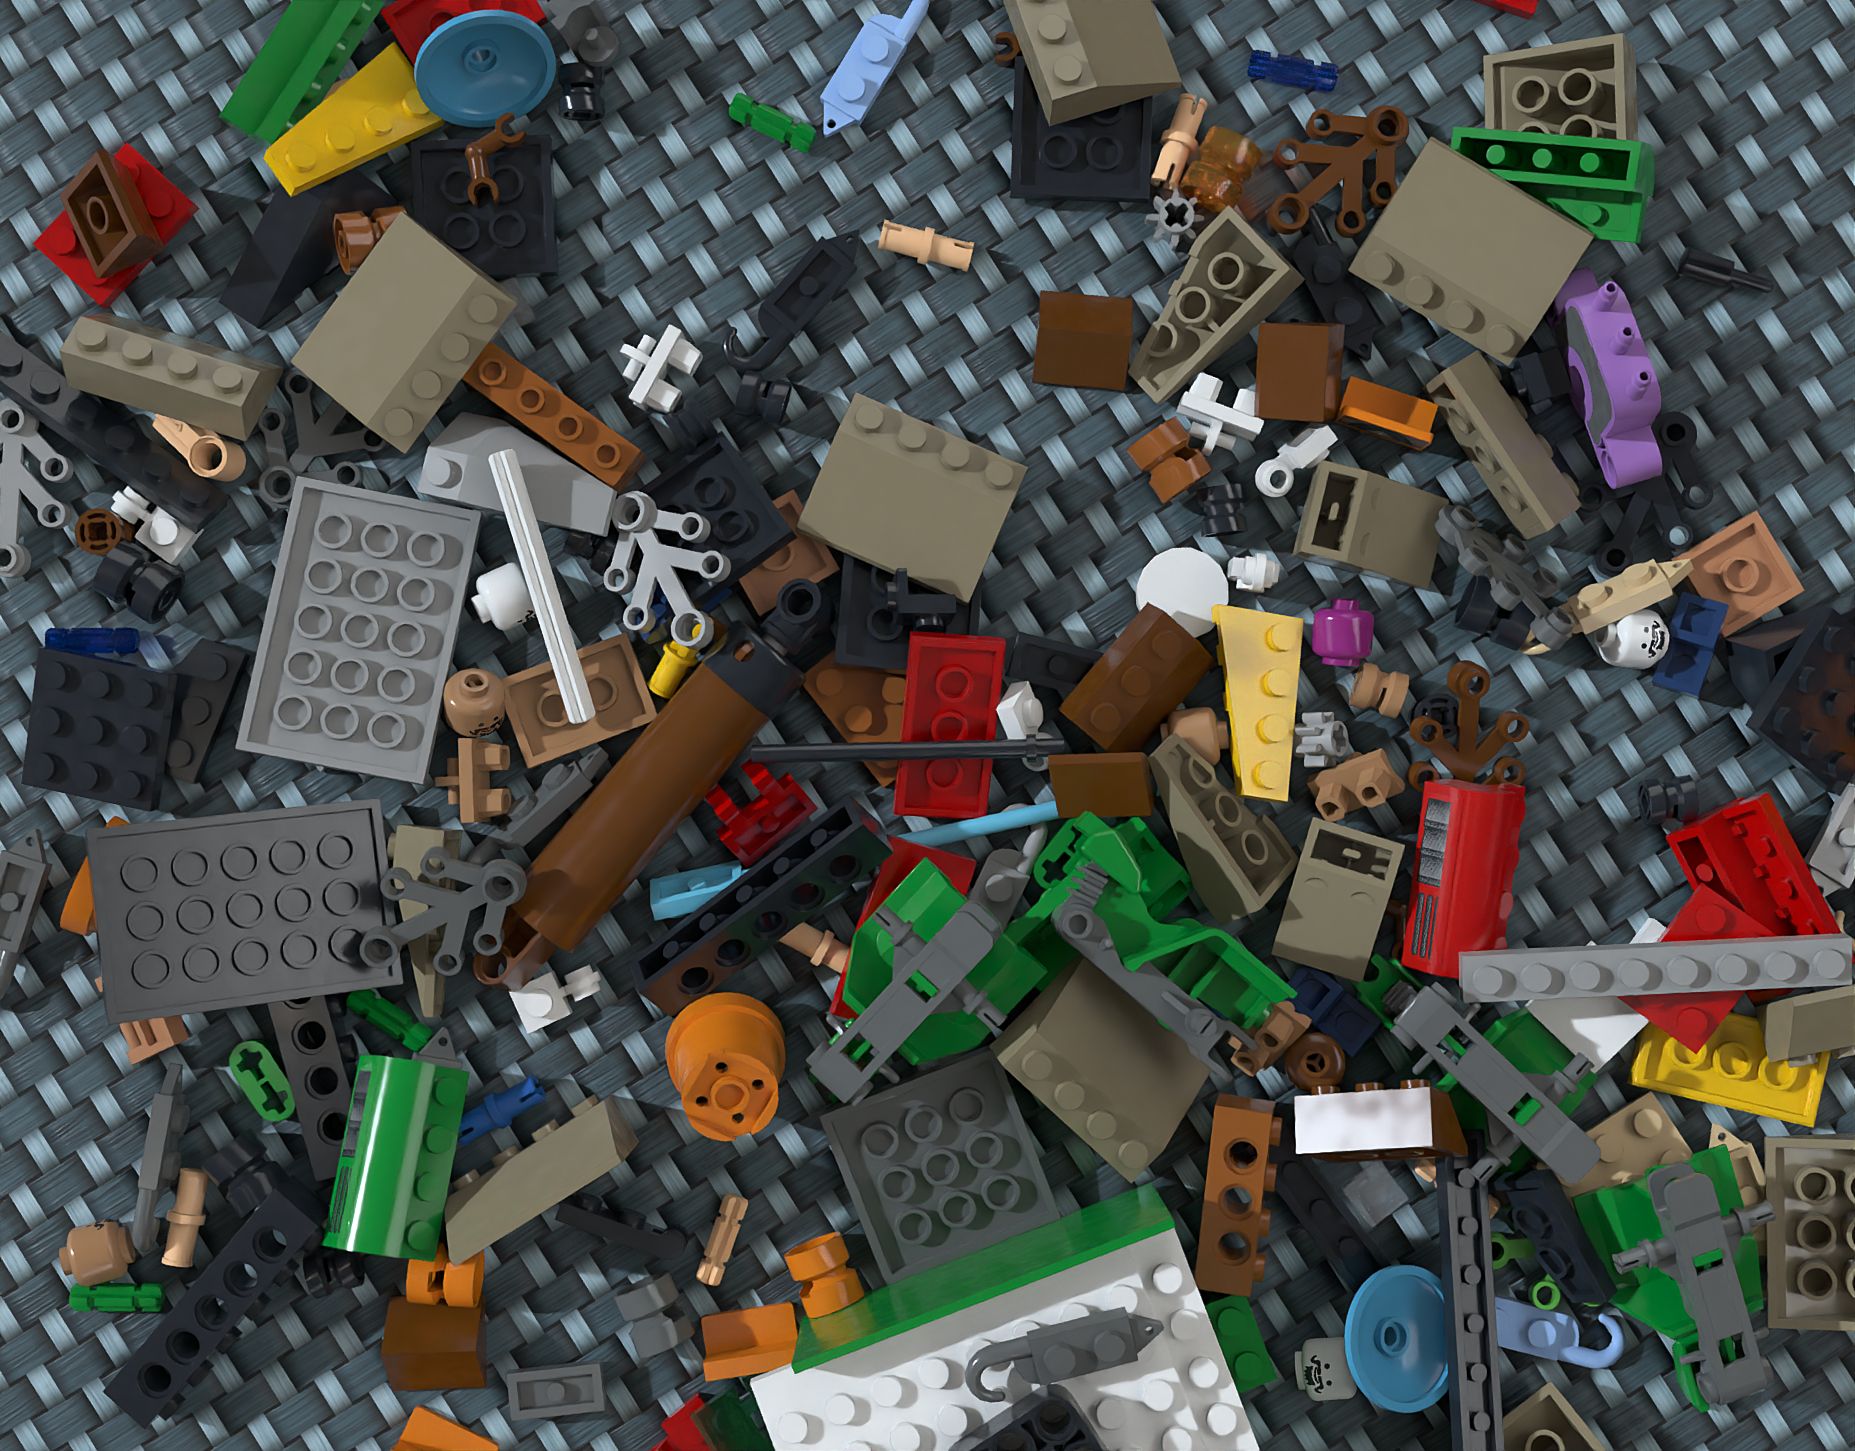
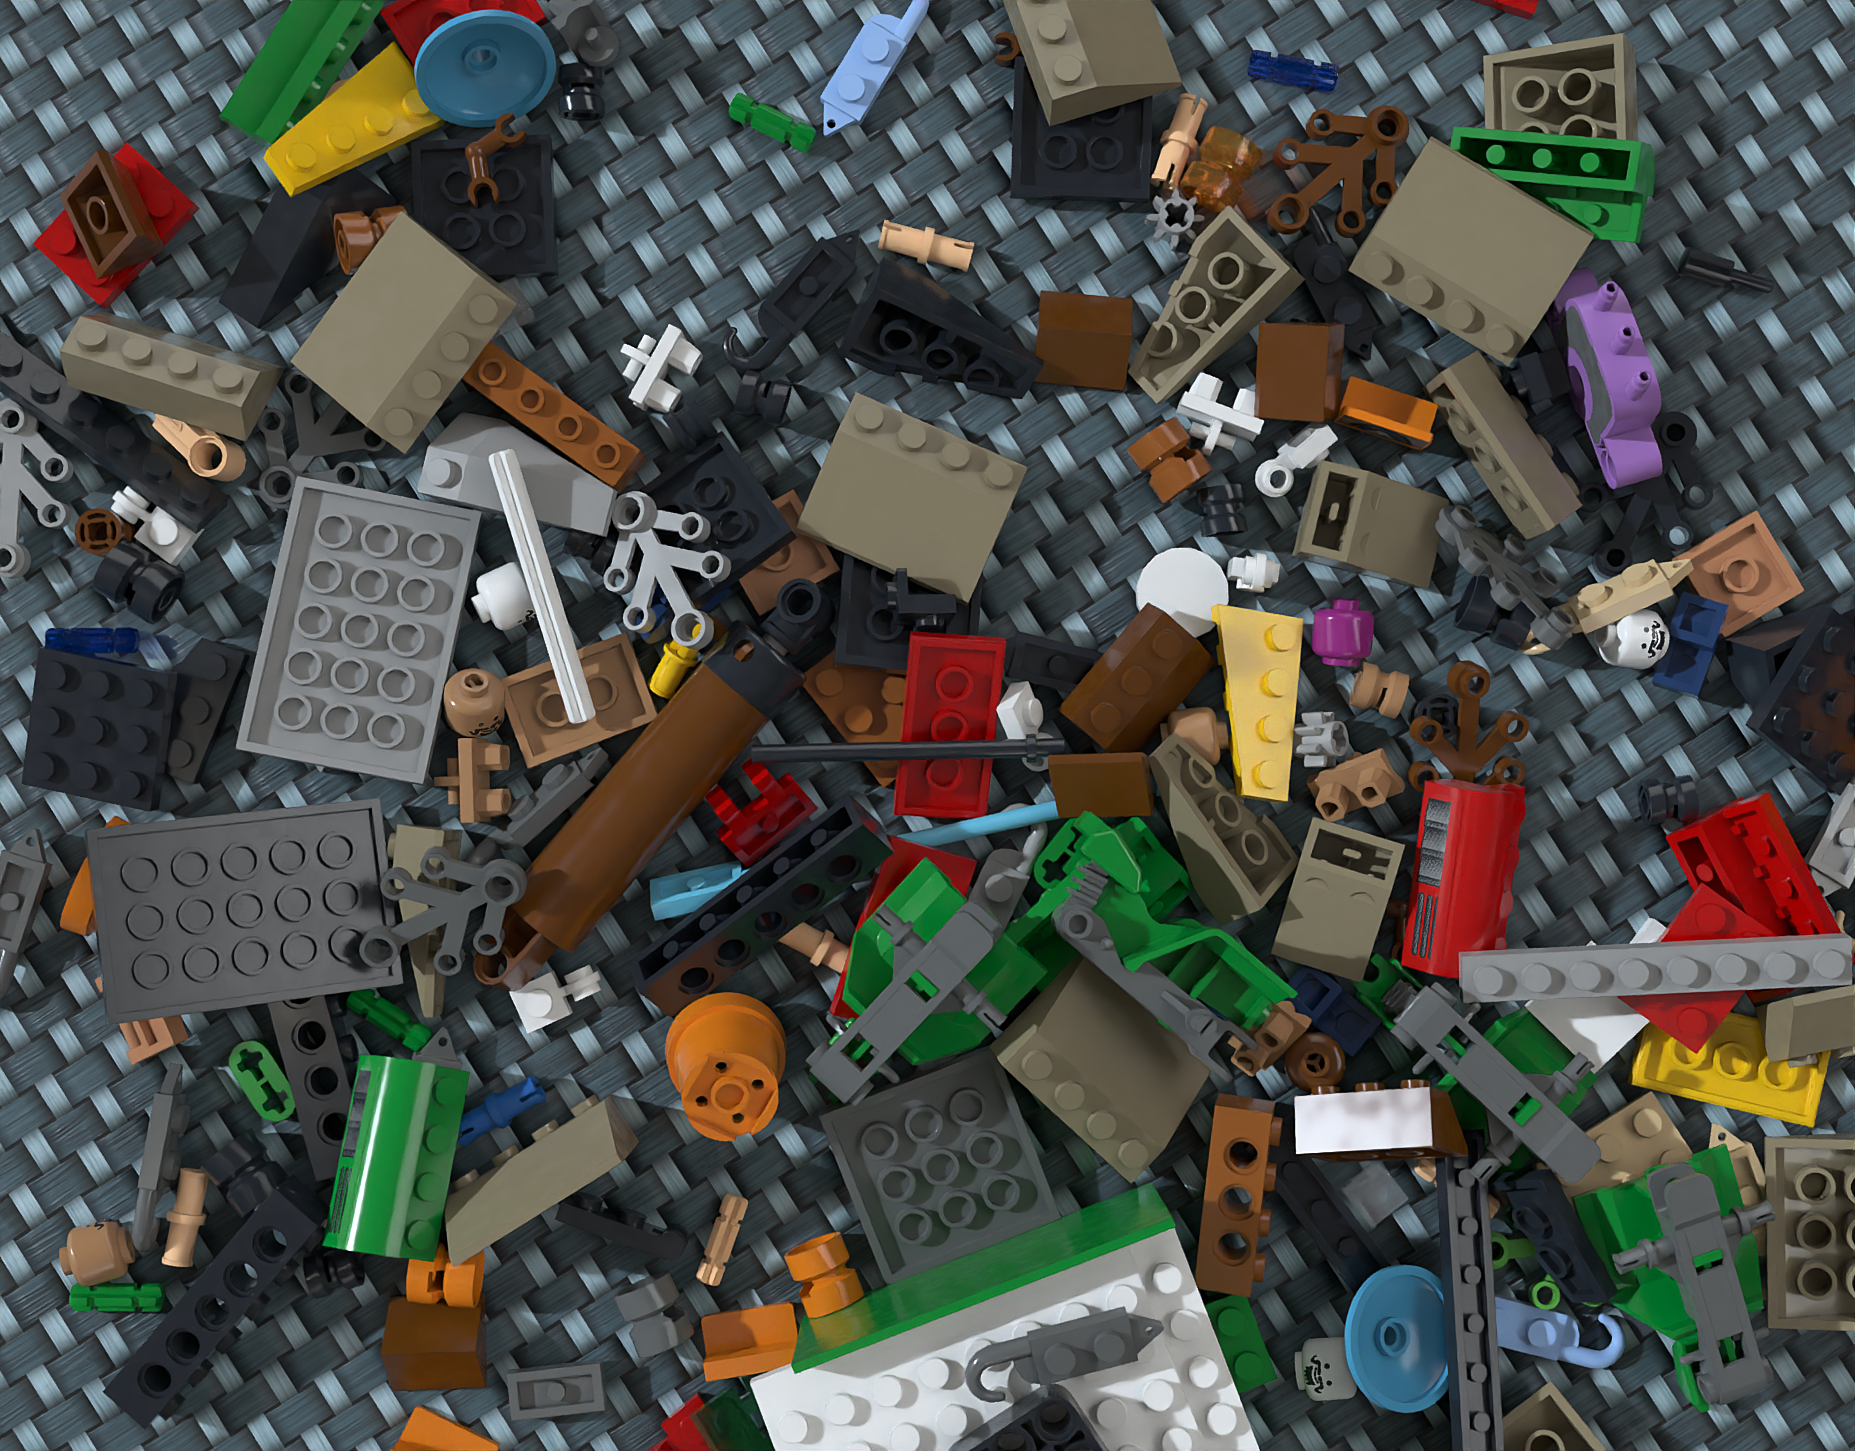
(925, 331): none -> black wedge

